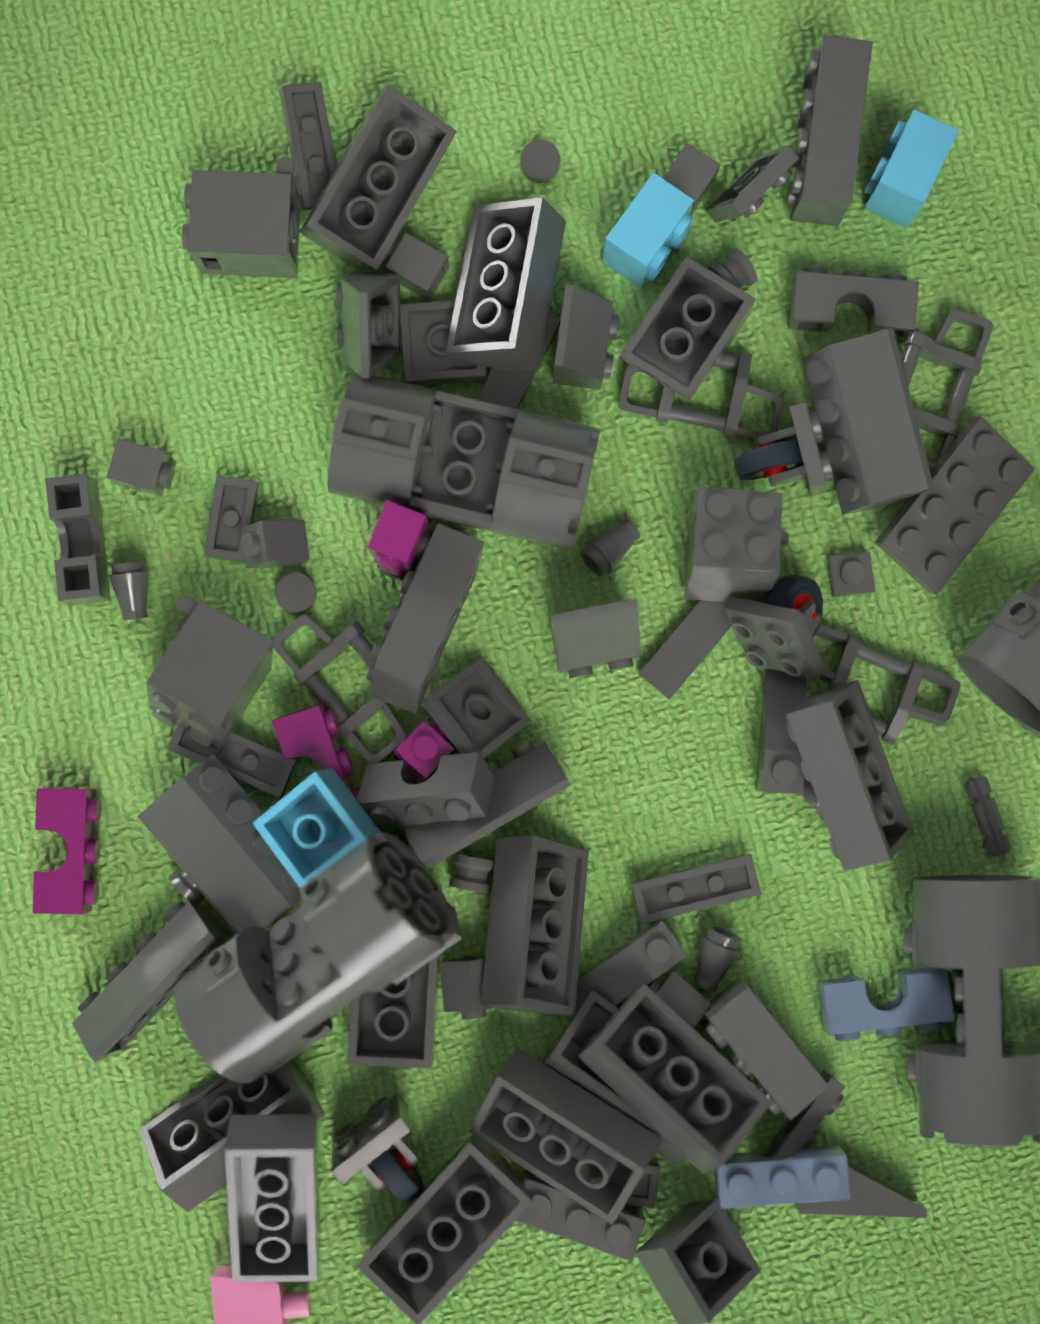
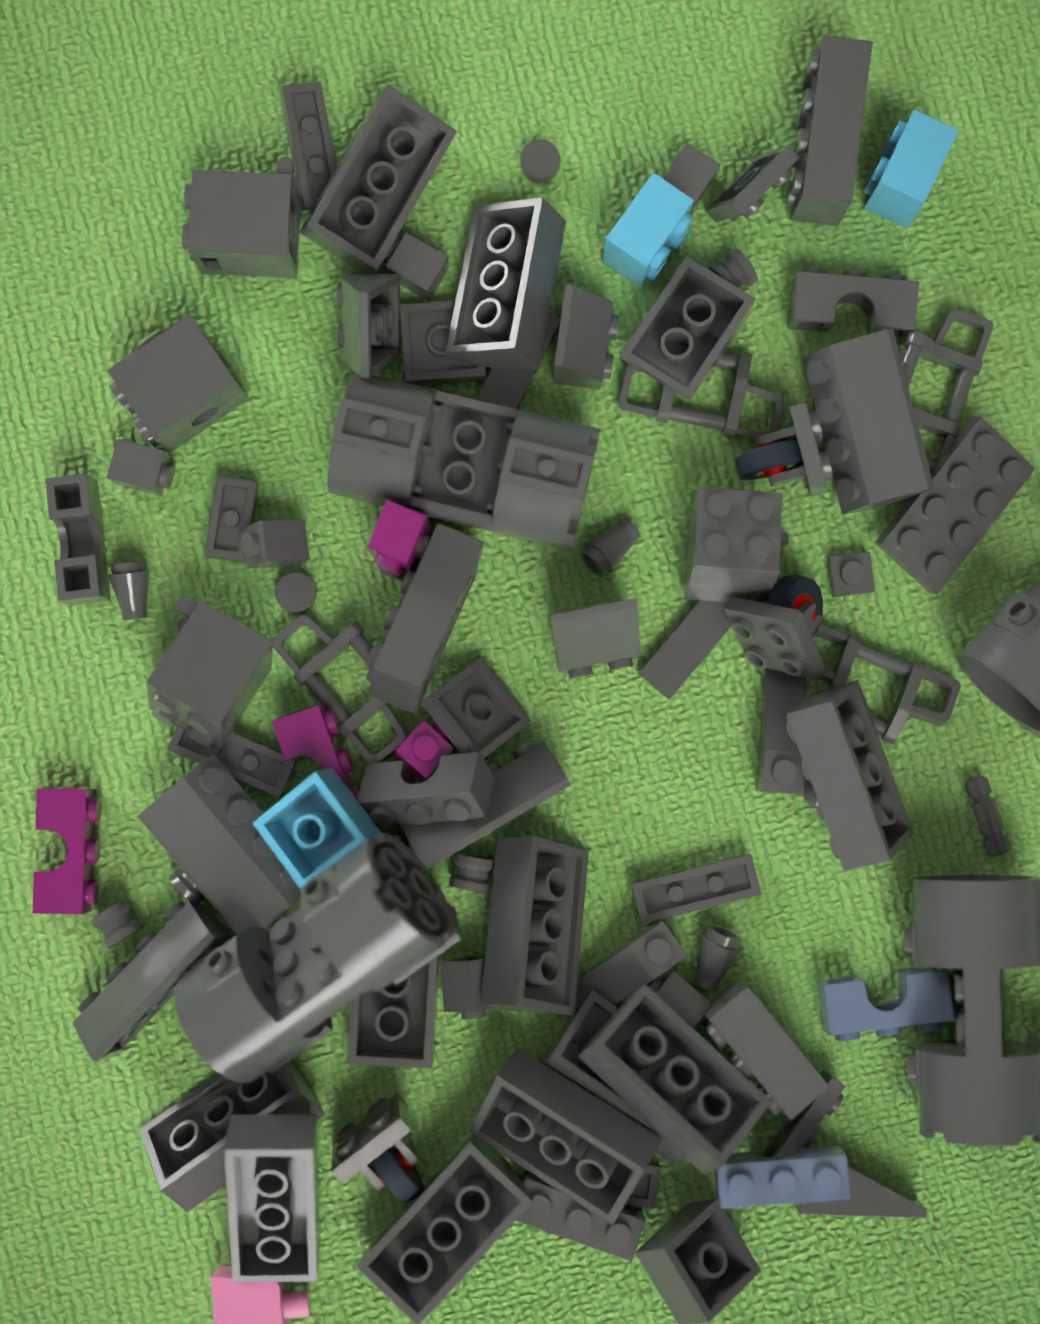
(116, 923): none -> dark grey wheel
(175, 385): none -> dark grey brick

